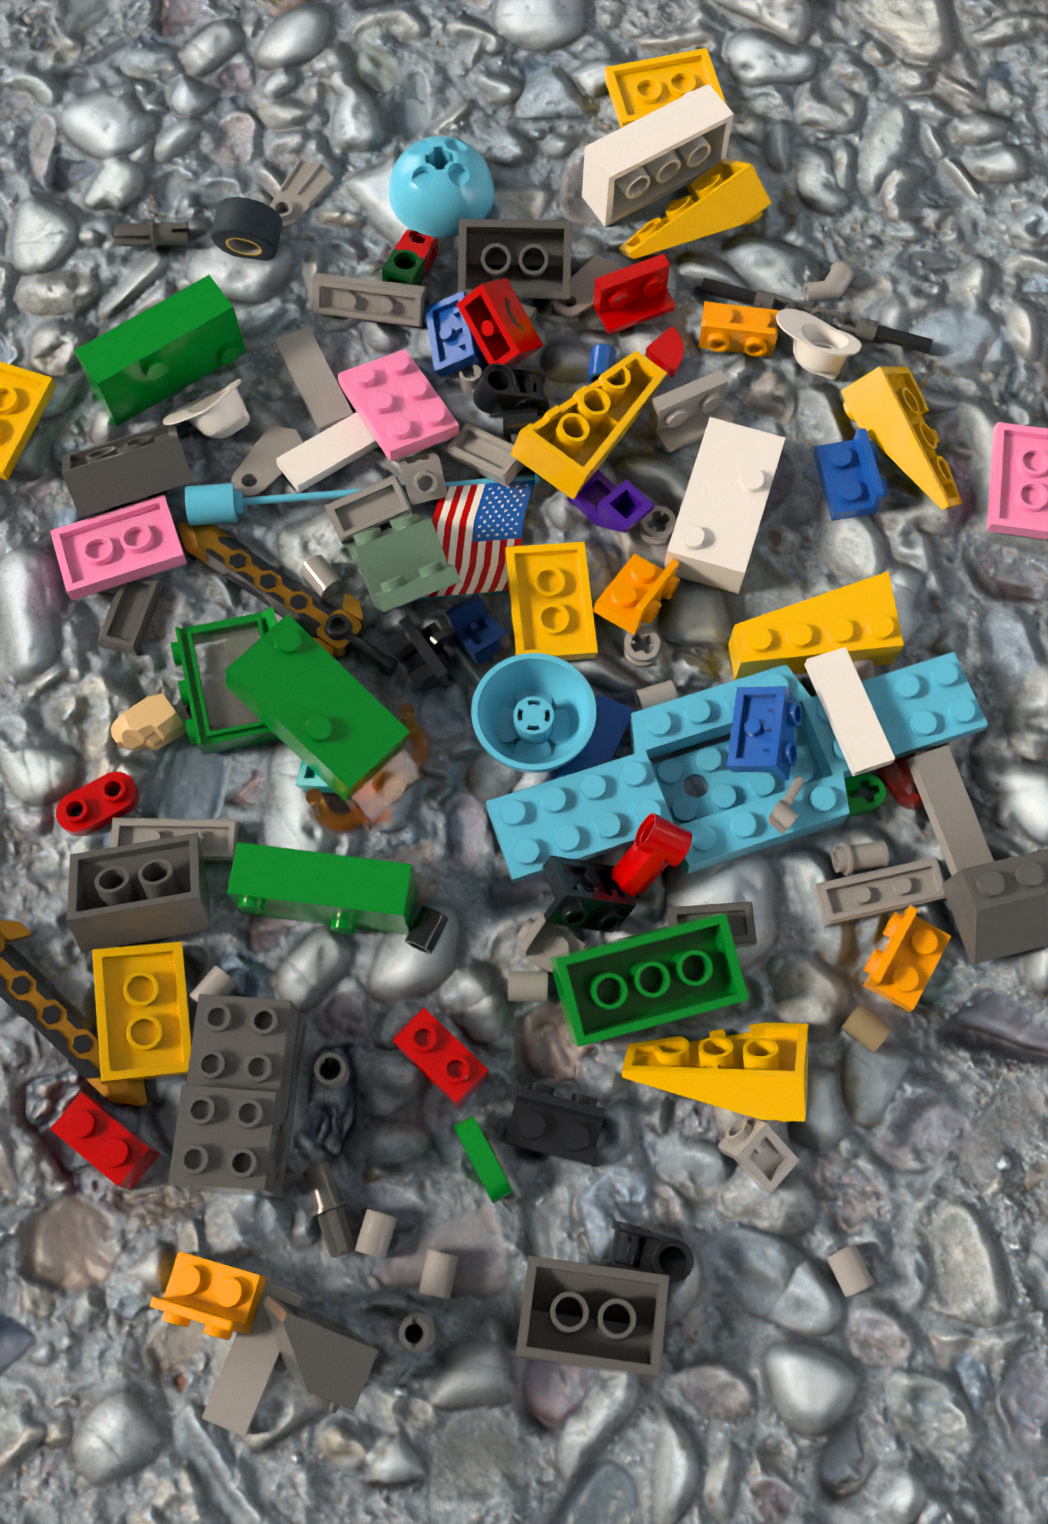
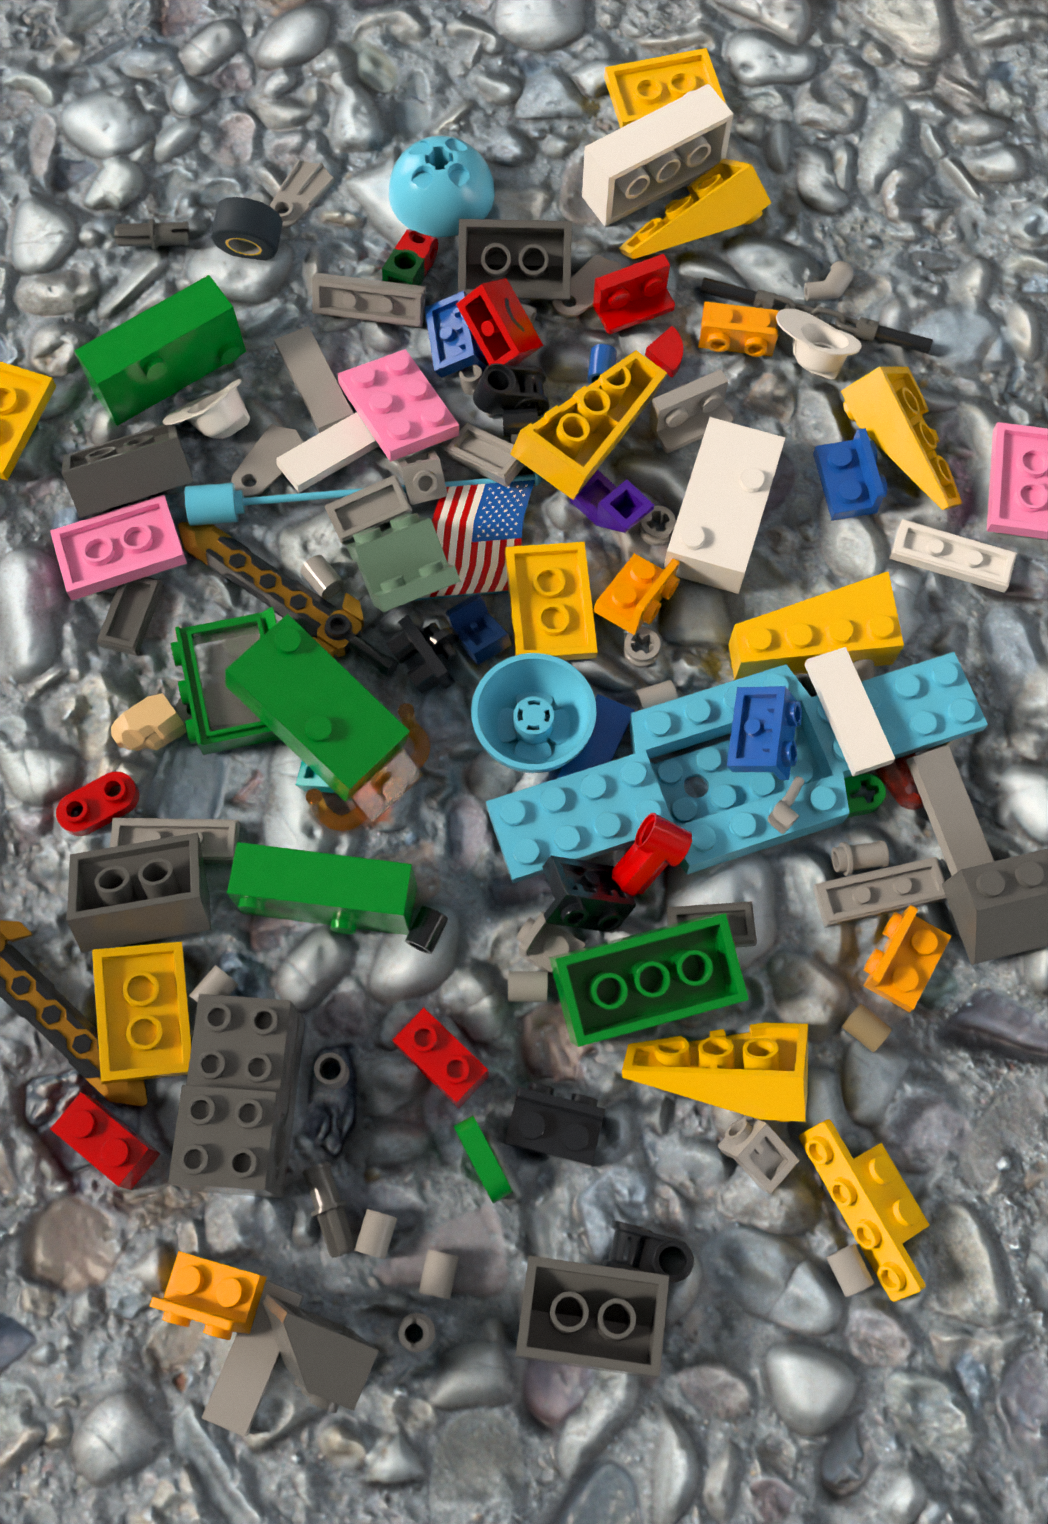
(873, 1205): none -> yellow bracket
(953, 556): none -> white tile

